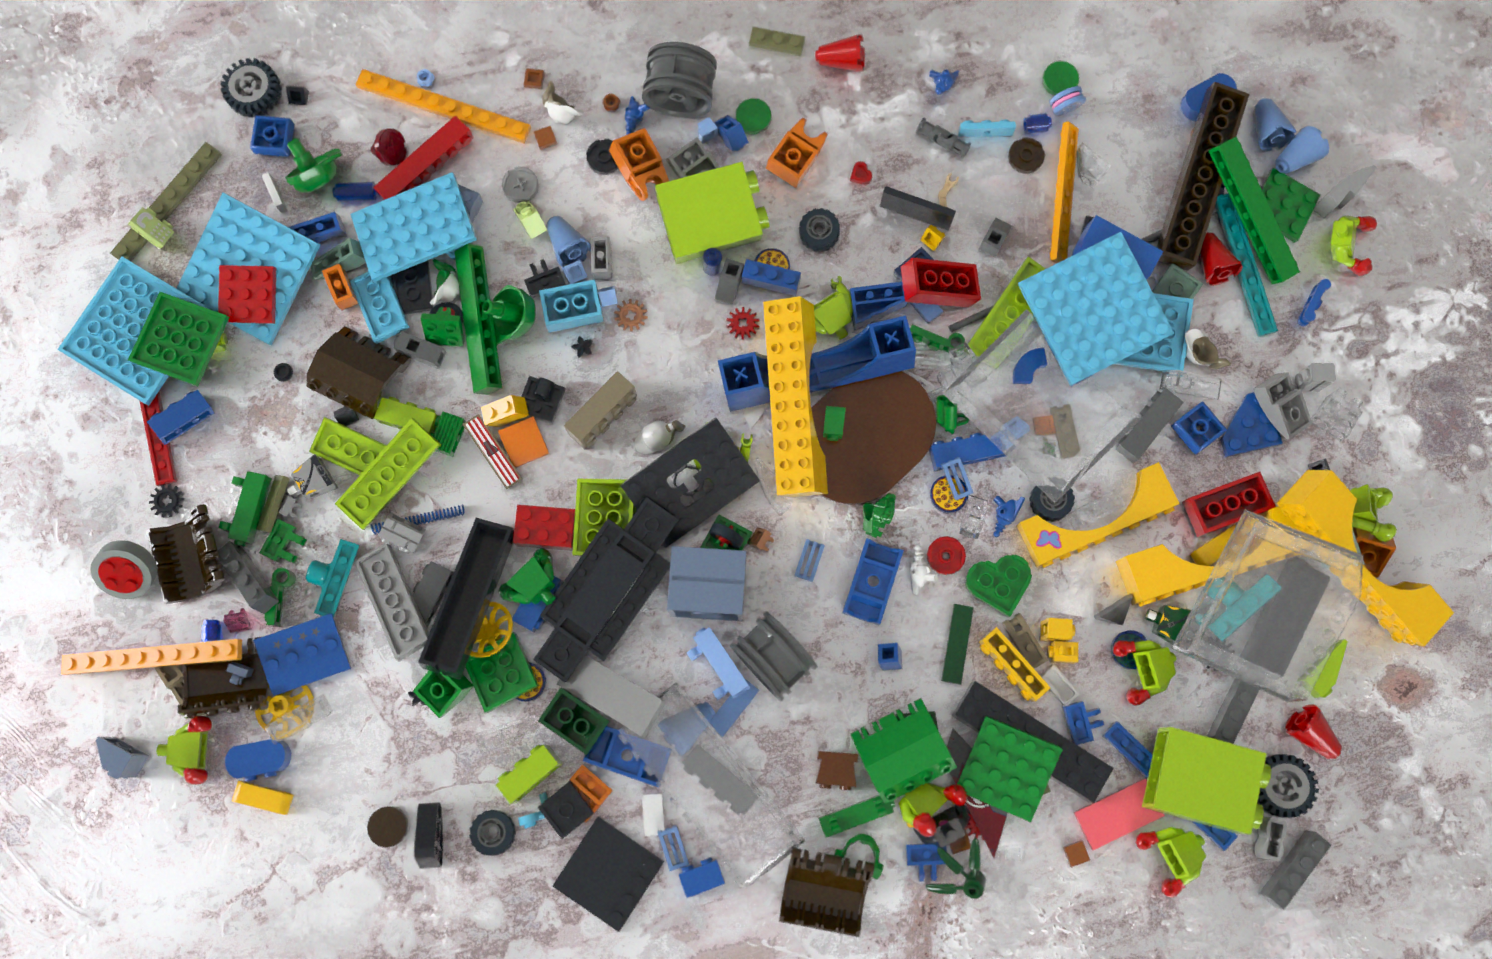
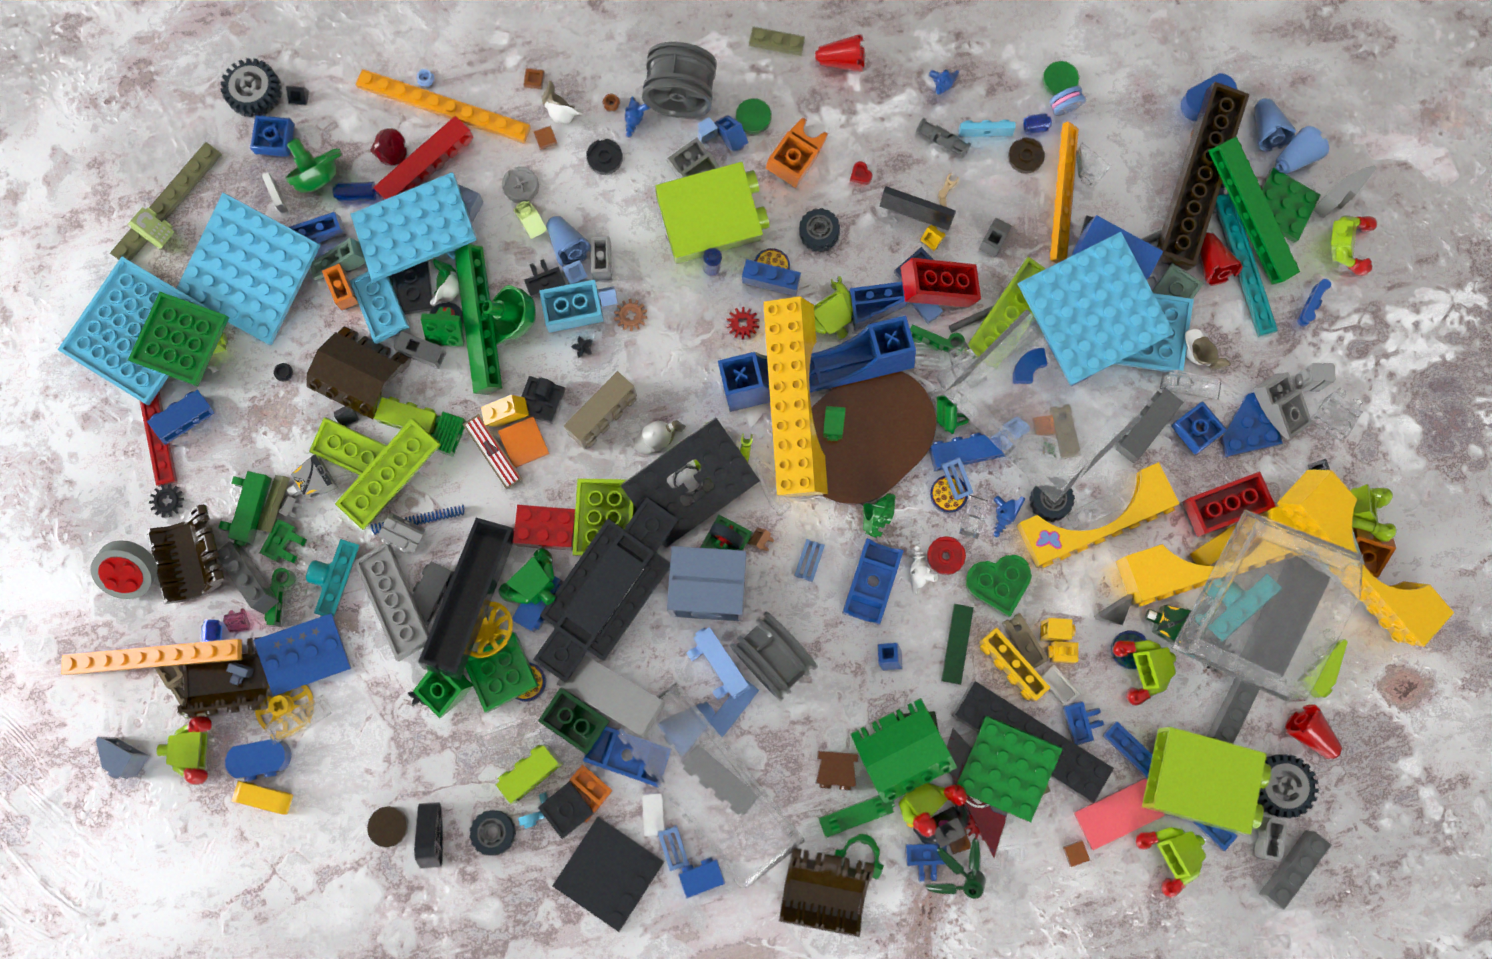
(247, 293): red plate -> none
(638, 161): orange brick -> none
(729, 281): dark grey slope -> none

